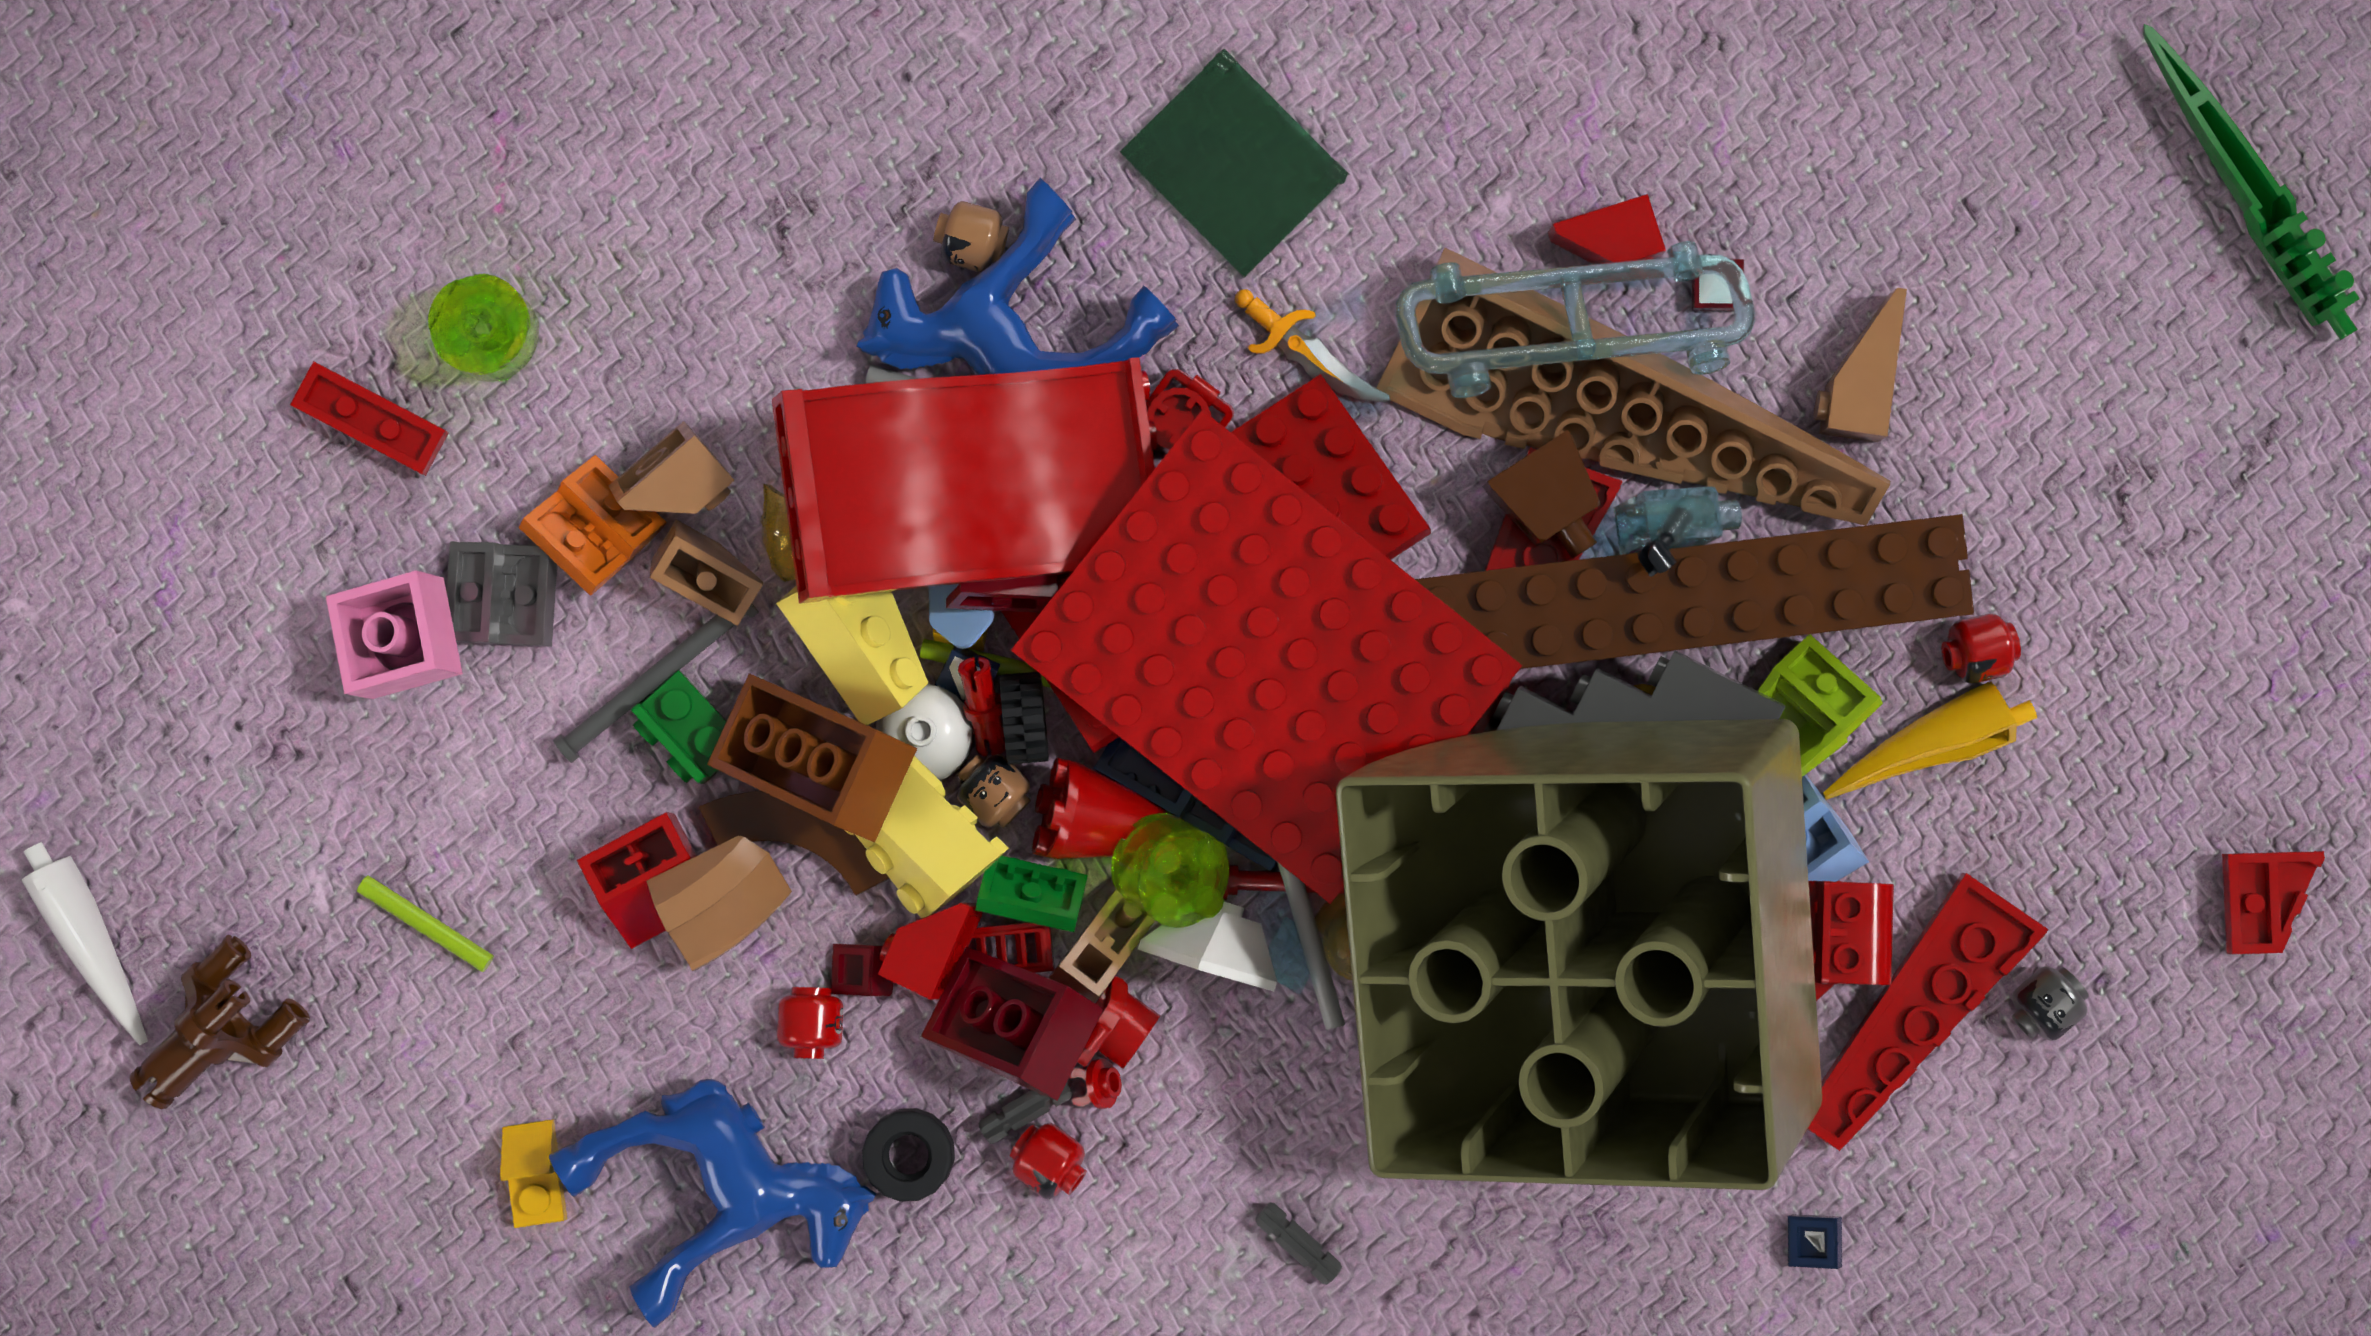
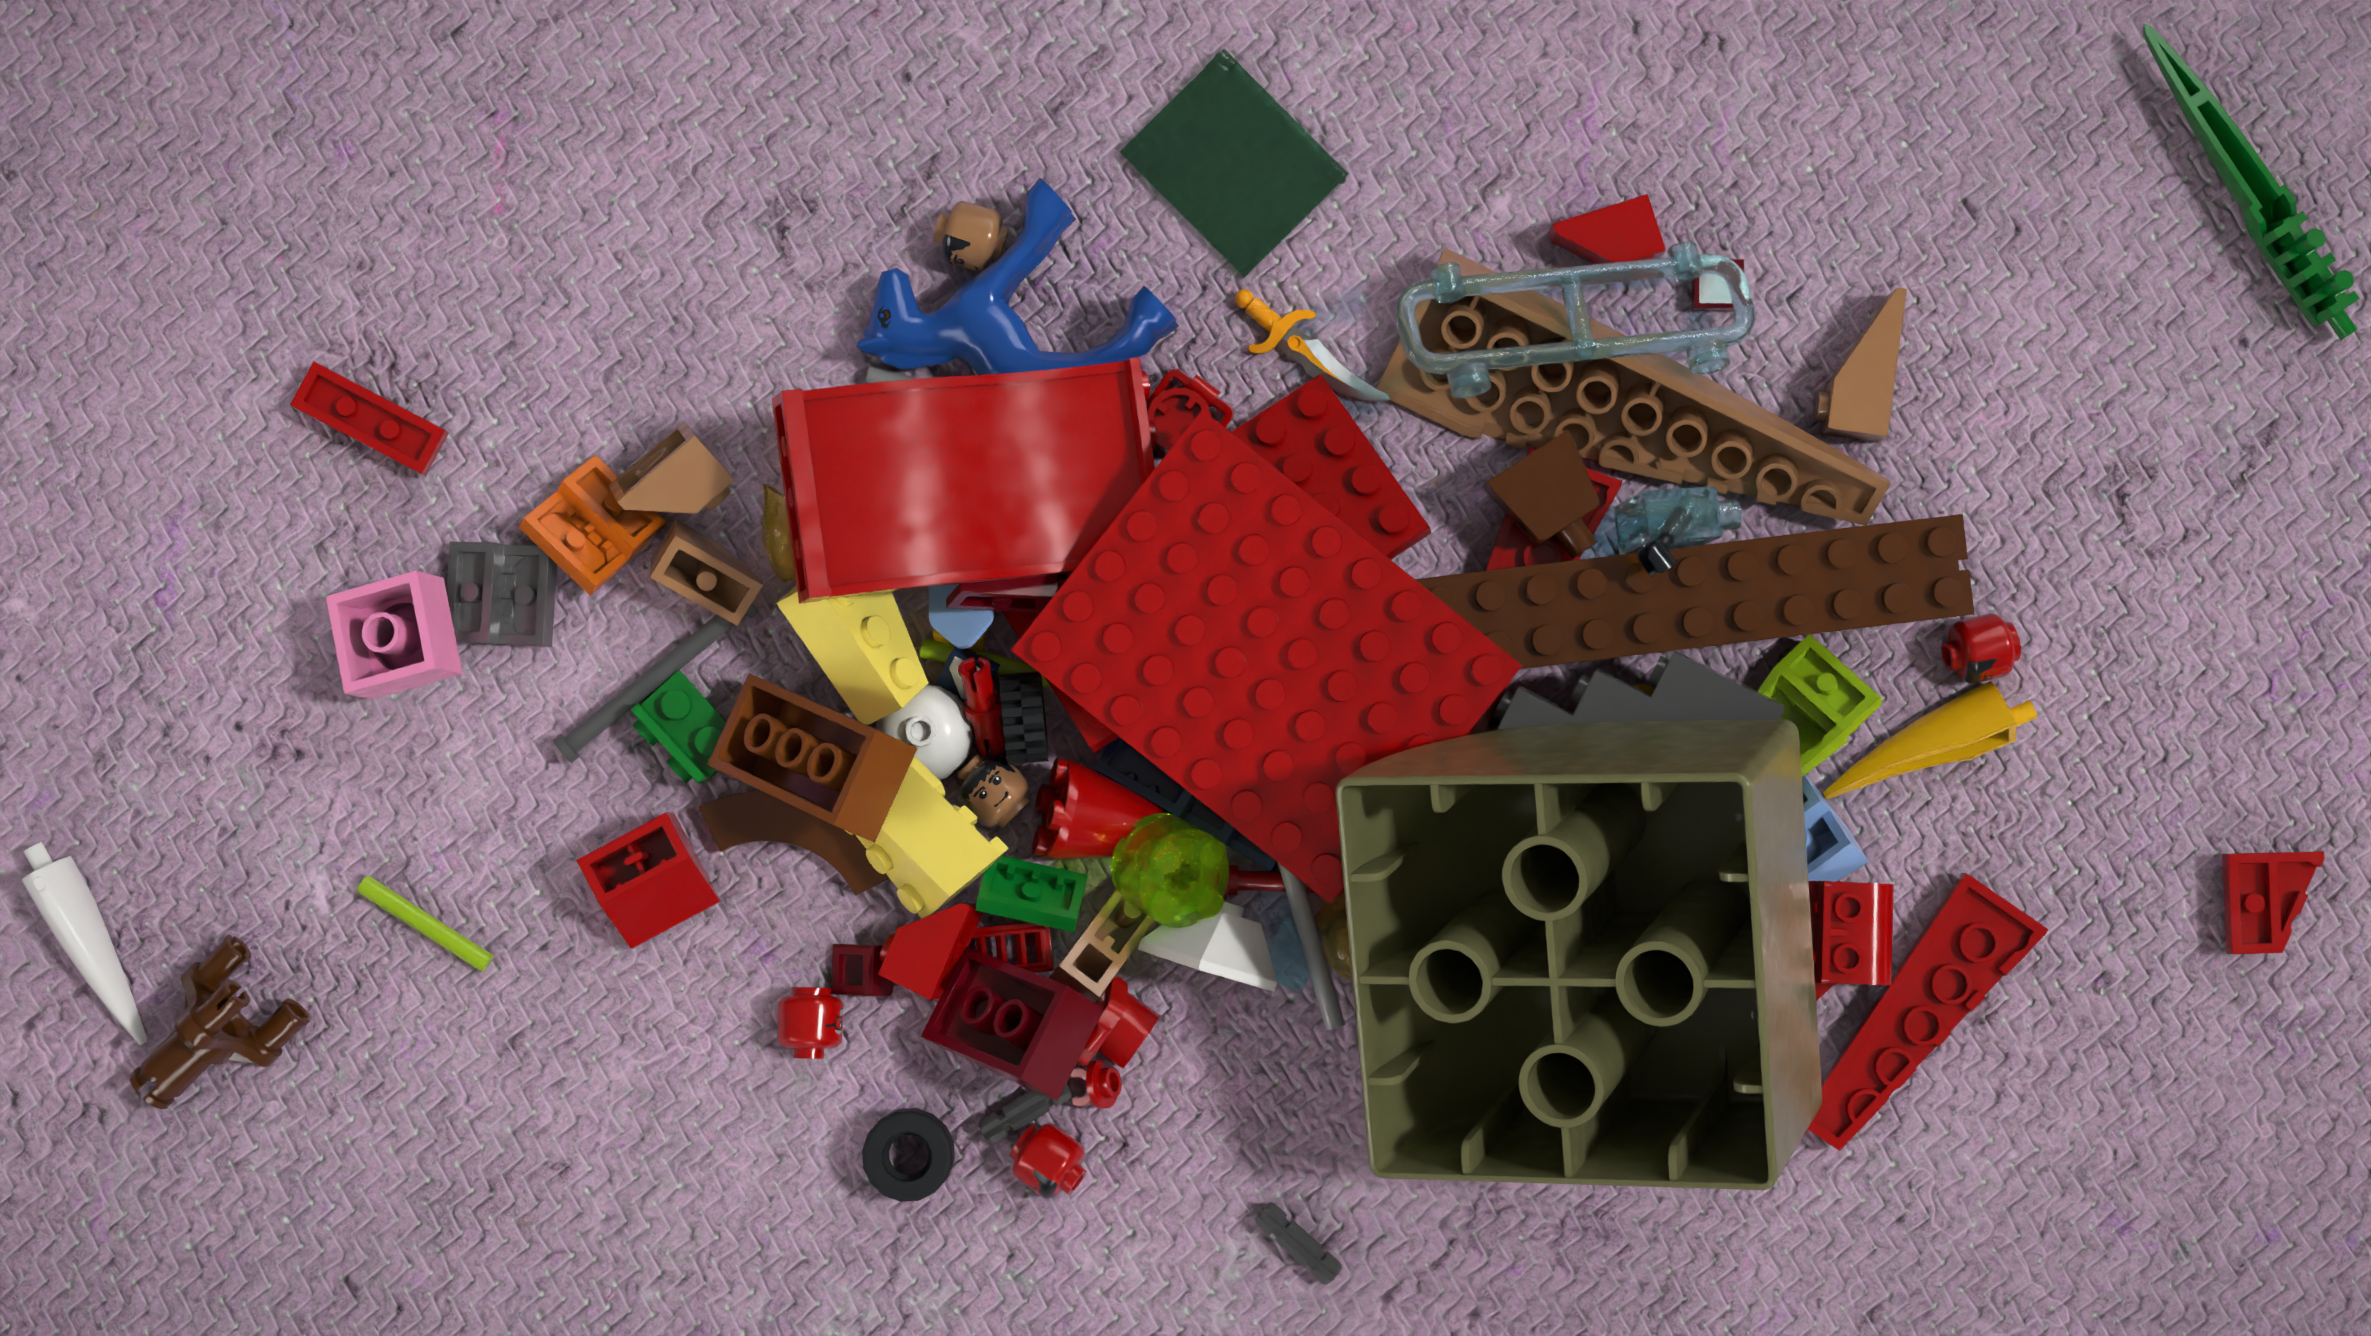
(483, 300): clear neon green brick -> none
(532, 1181): yellow slope -> none
(718, 898): medium nougat slope -> none
(737, 1178): blue animal -> none
(1815, 1241): dark blue tile -> none
(2049, 1003): flat silver head -> none

